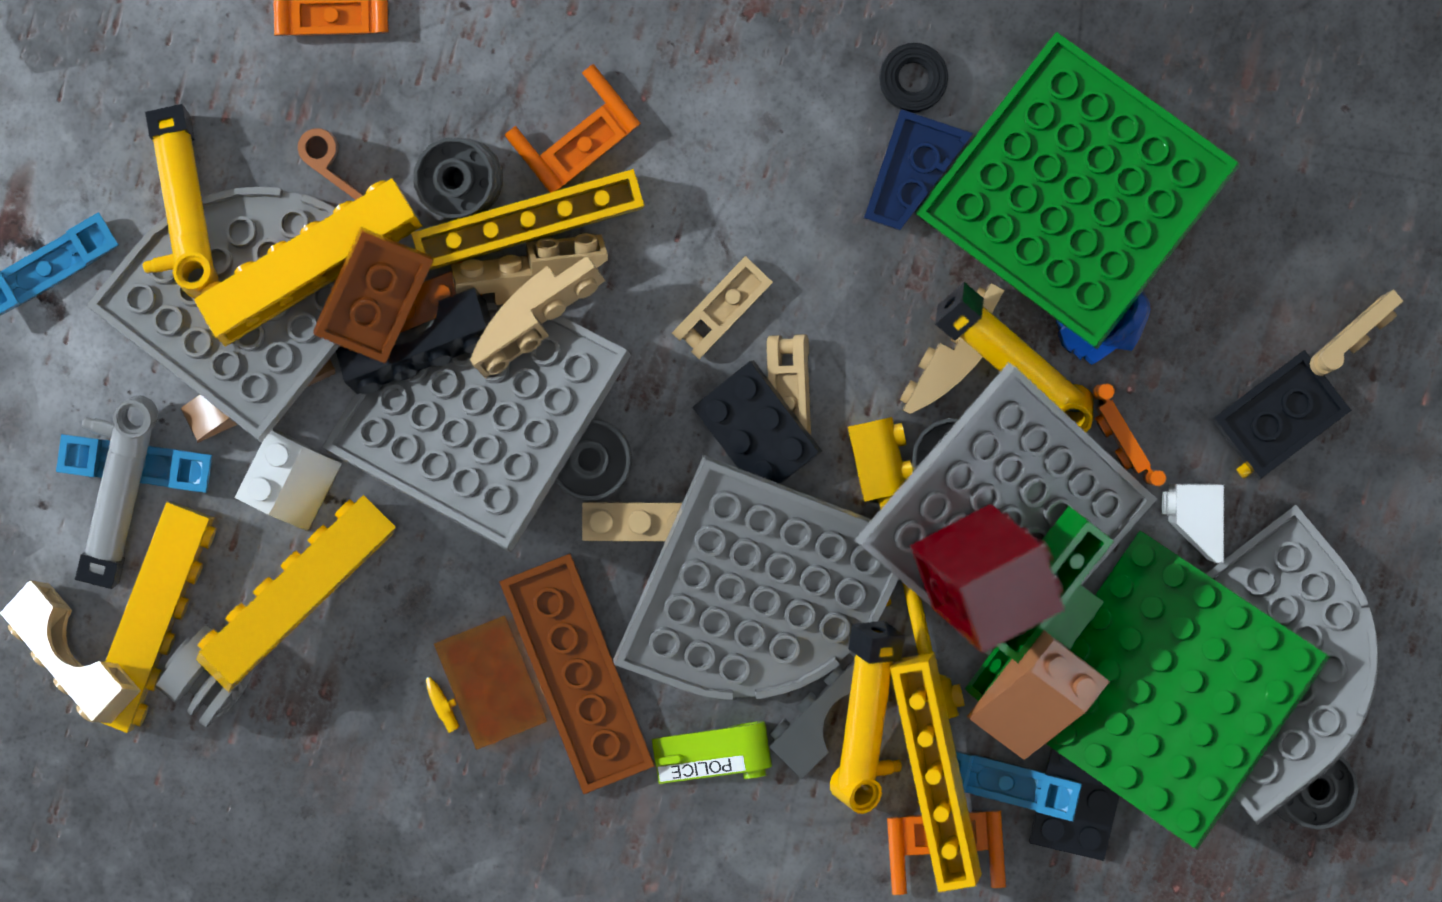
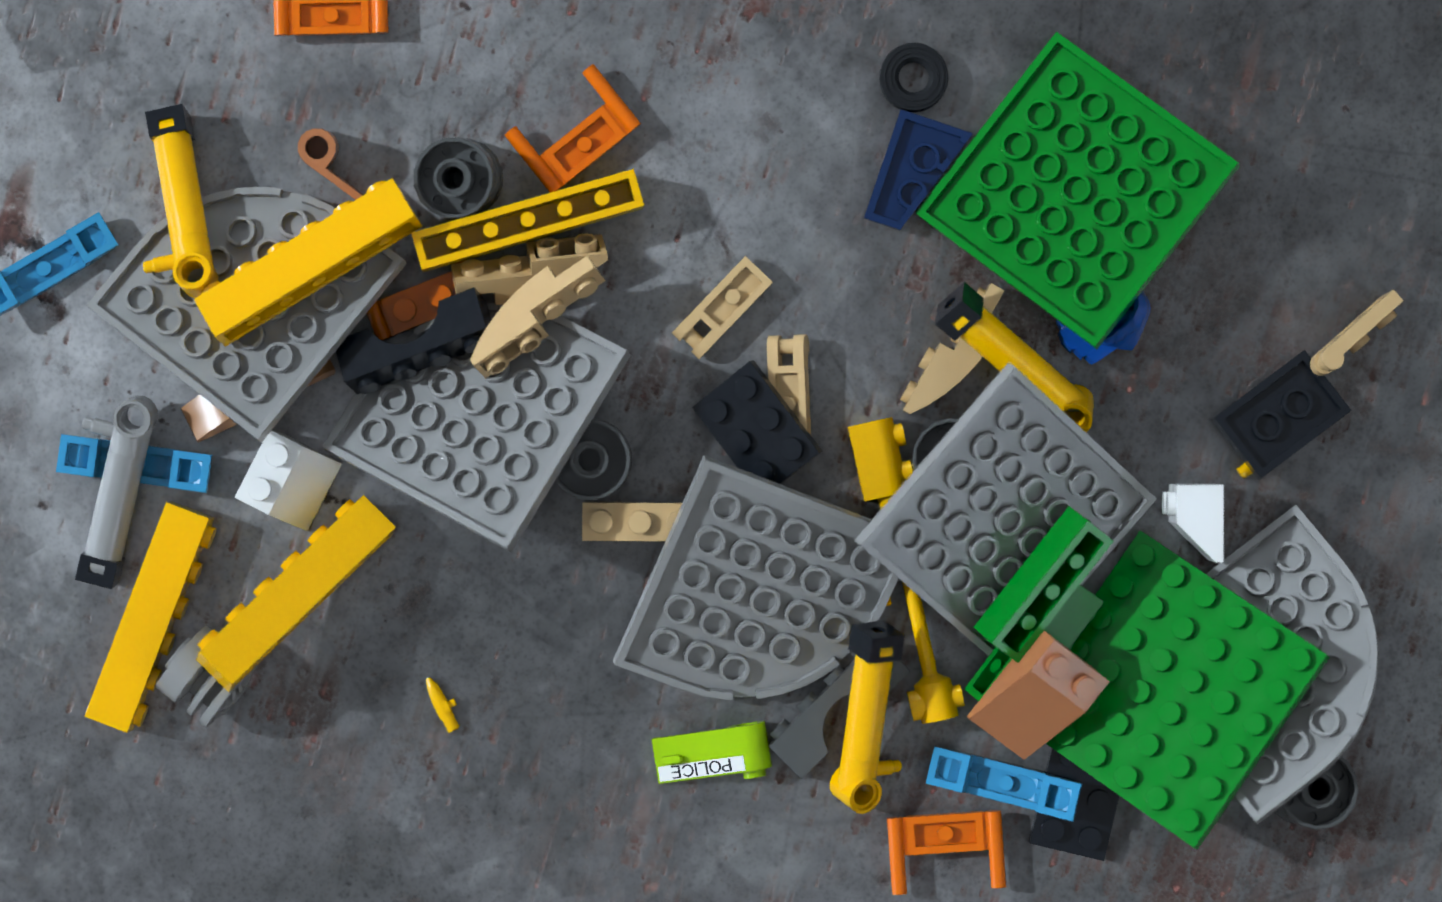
(41, 621): arch -> none
(373, 295): dark orange plate -> none
(490, 682): clear orange plate -> none
(577, 673): dark orange plate -> none
(936, 772): yellow brick -> none
(988, 577): dark red container -> none
(1129, 451): orange plate -> none

